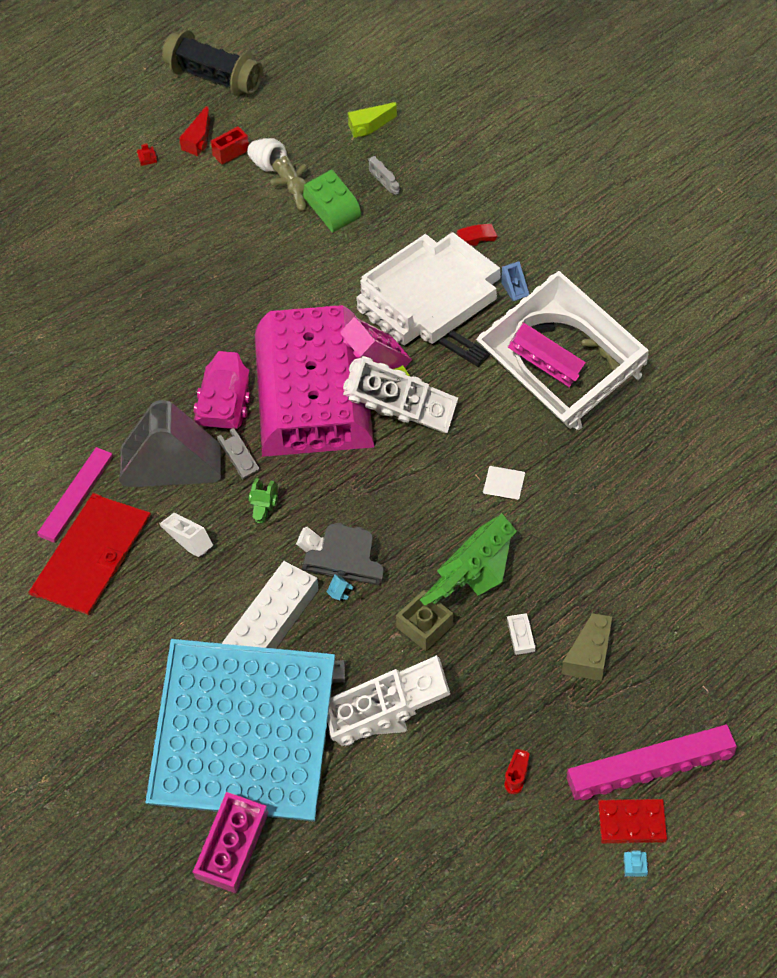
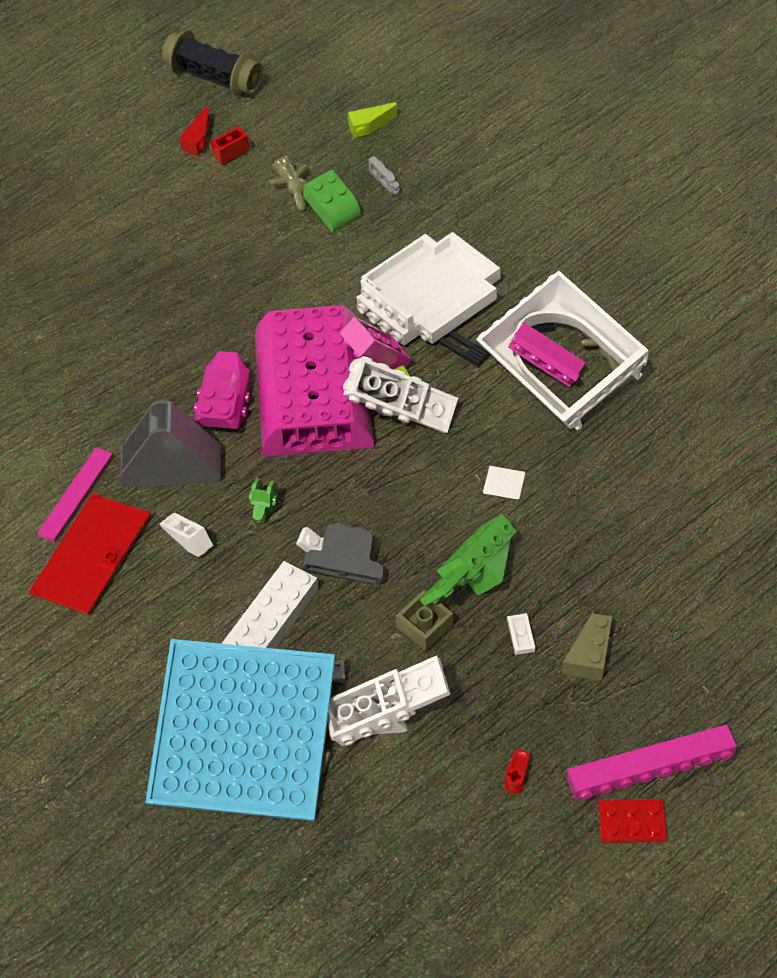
(146, 155): red tile -> none
(230, 842): dark pink brick -> none
(239, 454): light grey hinge -> none
(266, 152): white piece -> none
(337, 588): medium azure tile -> none
(477, 233): red slope -> none
(514, 281): medium blue slope -> none
(635, 863): medium azure tile -> none

